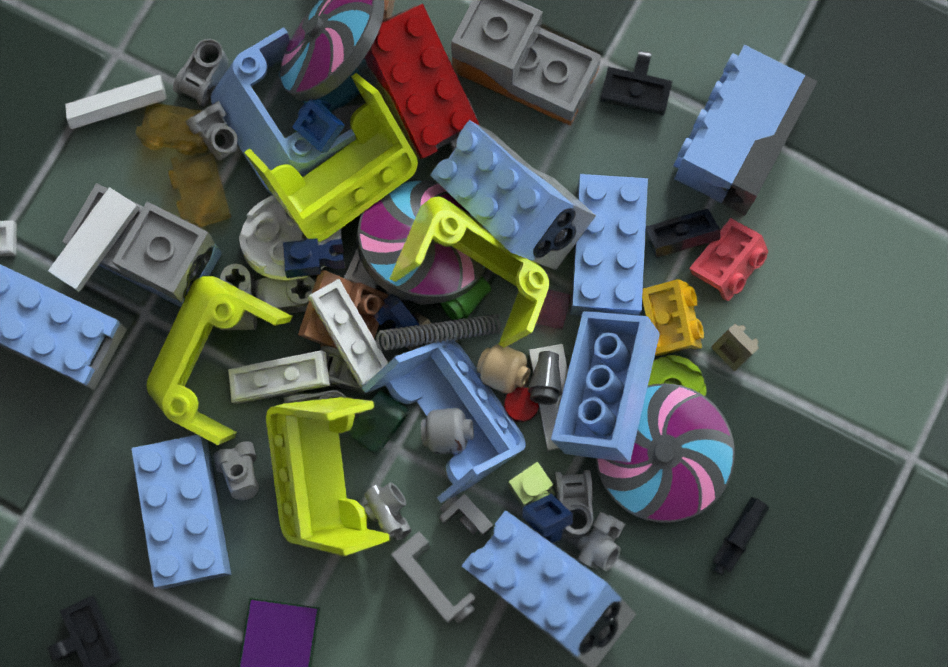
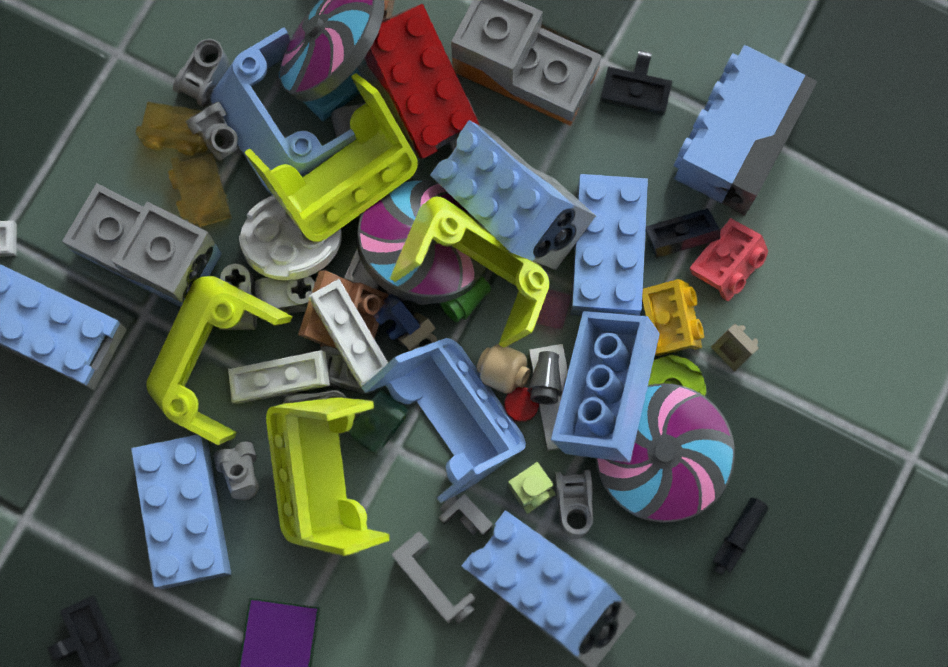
(94, 239): white tile -> none
(115, 102): white tile -> none
(308, 257): dark blue plate -> none
(318, 124): blue bracket -> none
(384, 507): light grey plate -> none
(435, 326): light grey piece -> none
(446, 431): light grey head -> none
(548, 517): dark blue tile -> none
(598, 546): light grey plate -> none

